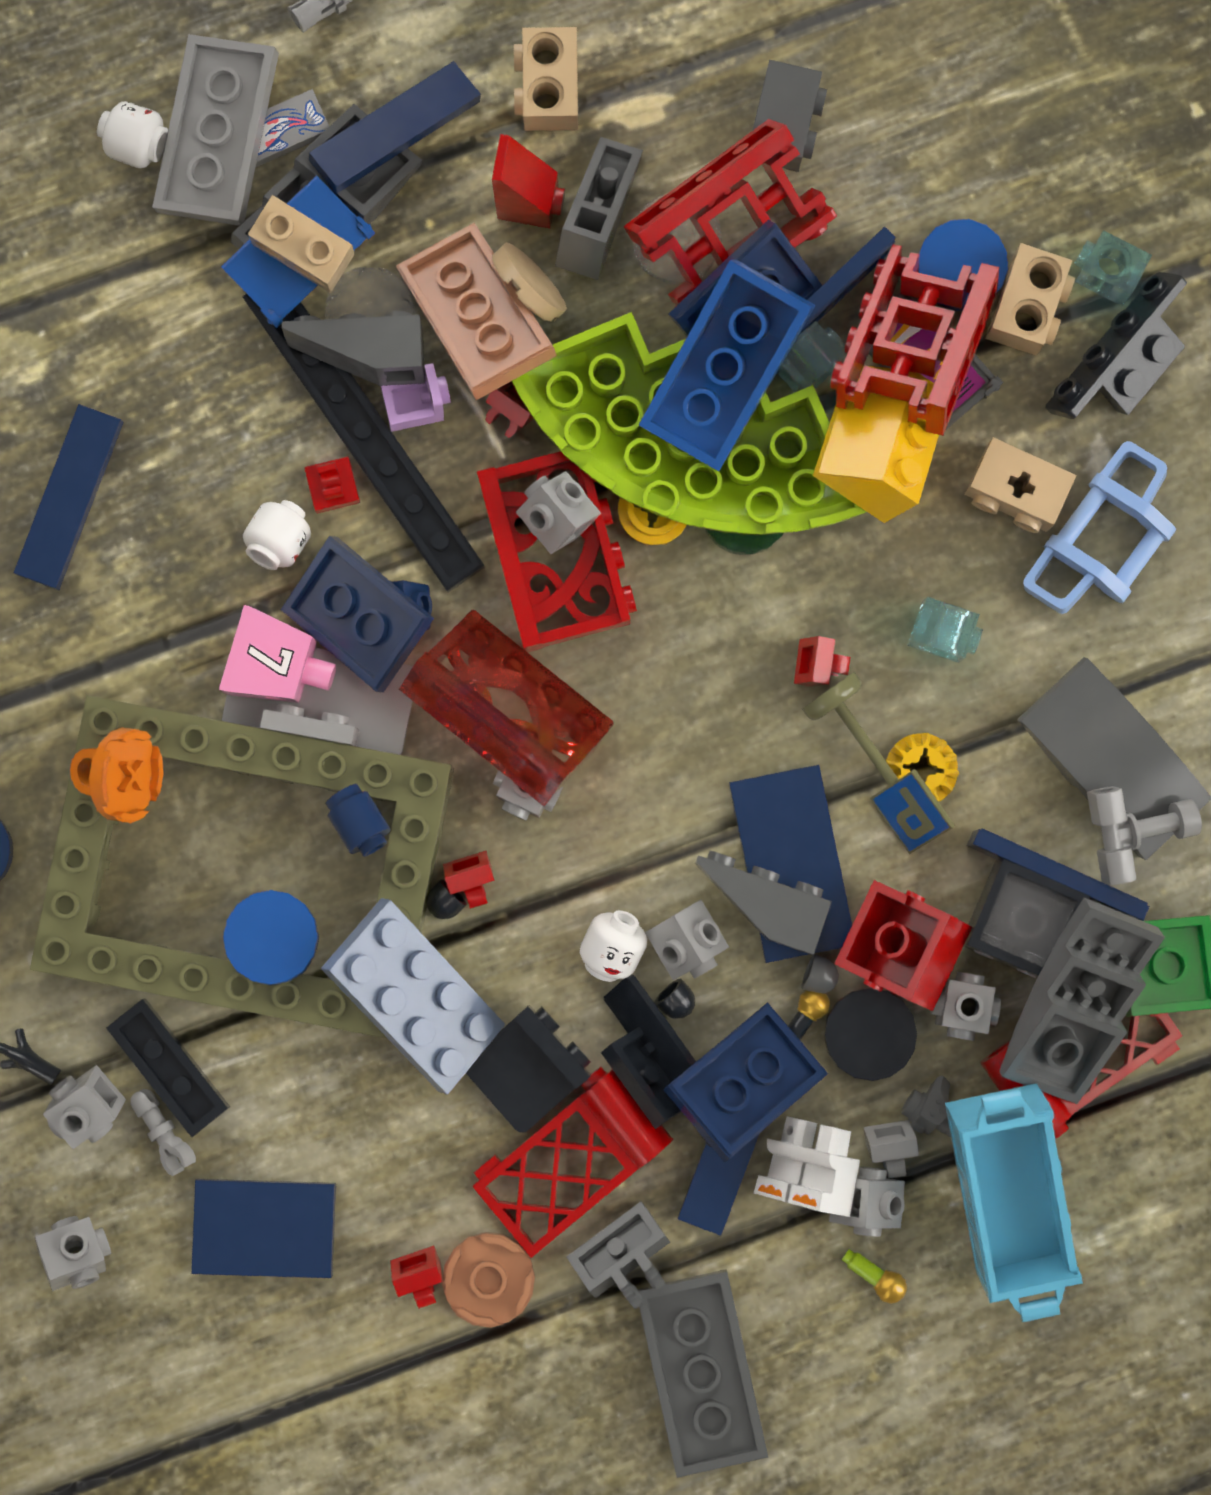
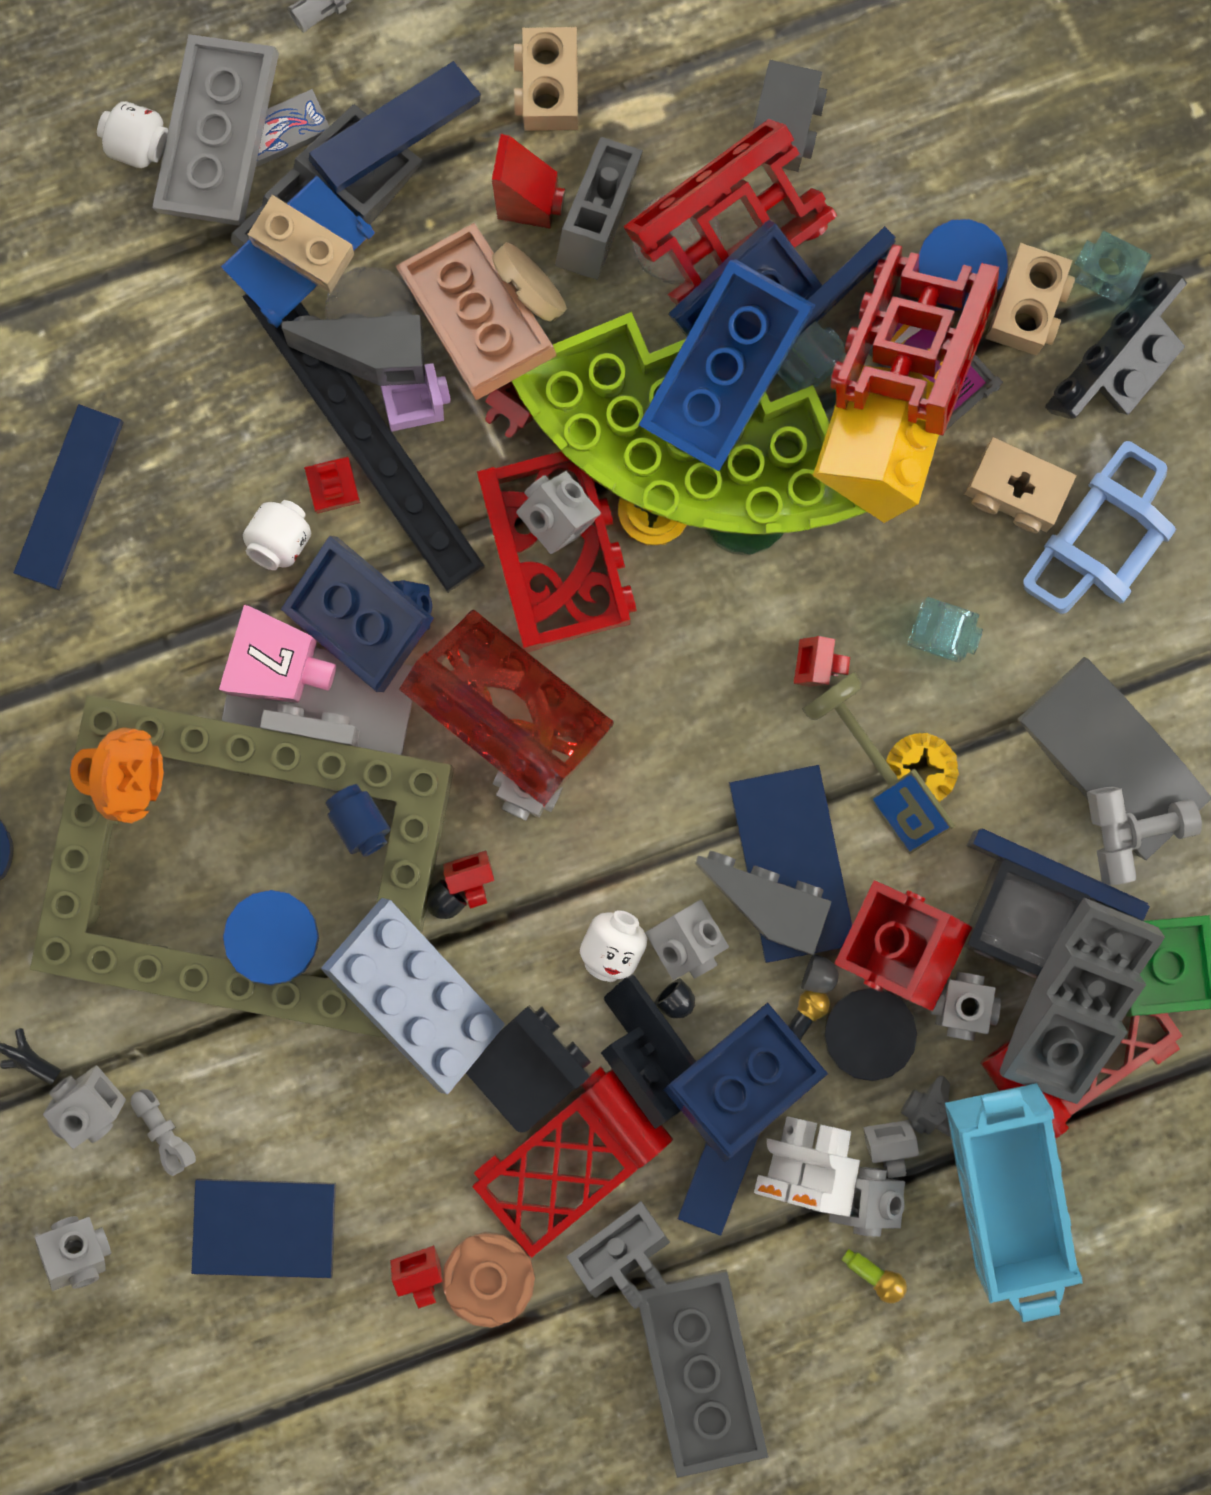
(168, 1067): black plate -> none

